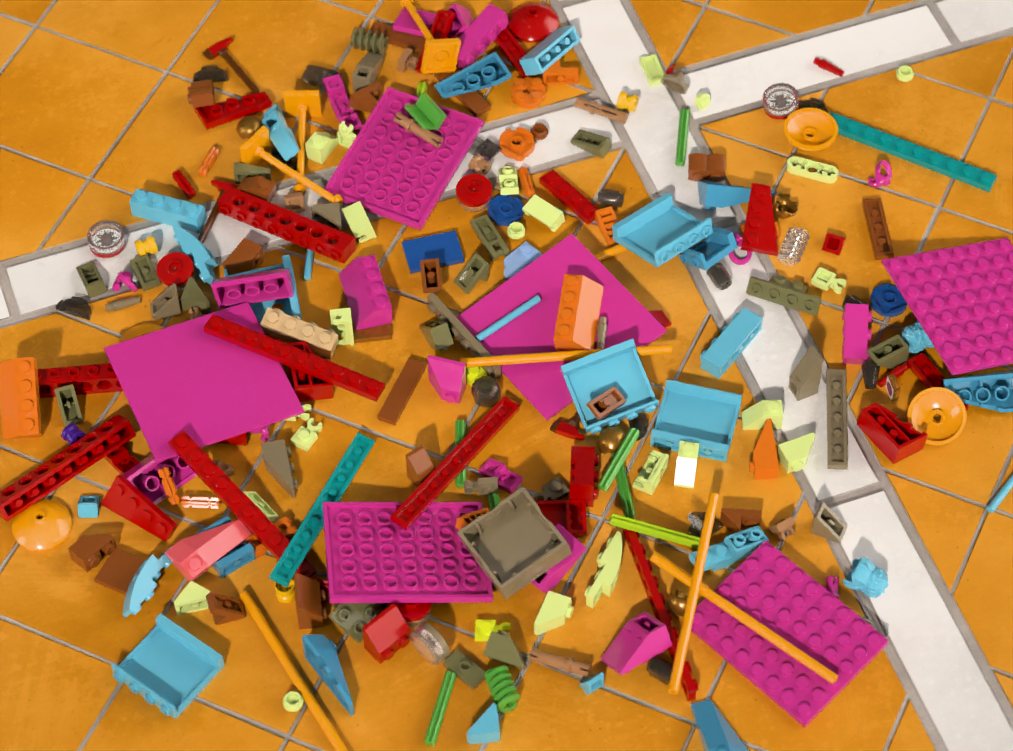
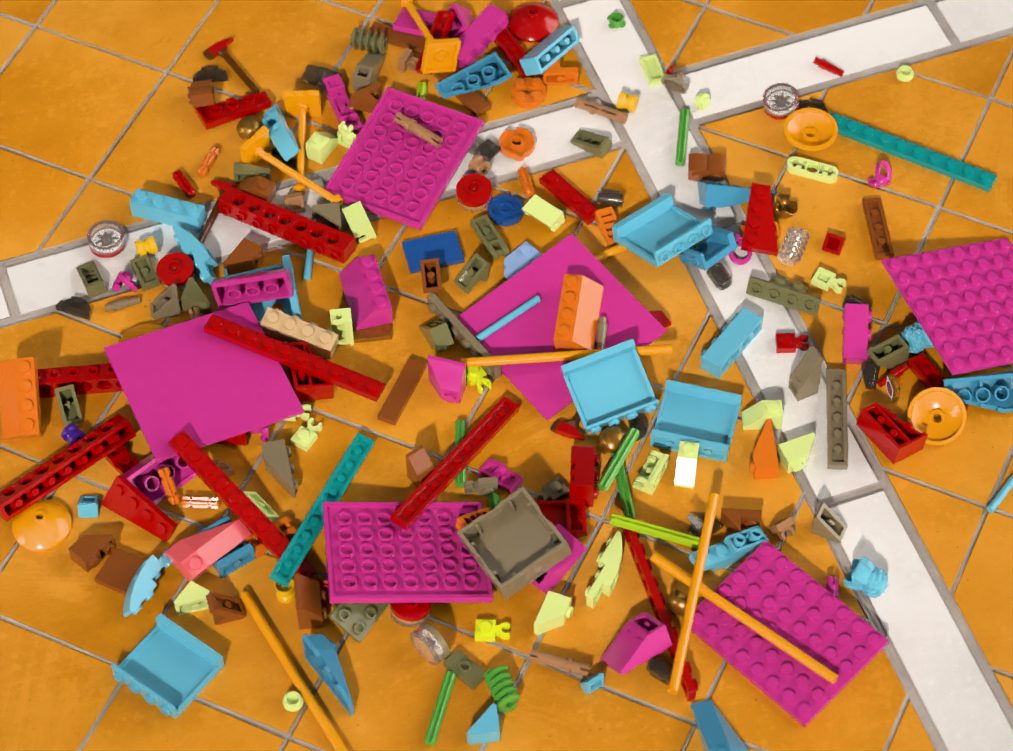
(386, 634): slope -> none
(426, 112): bright green panel -> none
(486, 392): clear smoke hair -> none
(504, 650): olive slope -> none
(508, 181): yellowish green slope -> none
(516, 230): yellowish green plate -> none
(539, 131): dark orange plate -> none
(606, 403): slope -> none
(616, 20): none -> bright green plate
(788, 342): none -> red plate
(887, 300): blue tile -> none

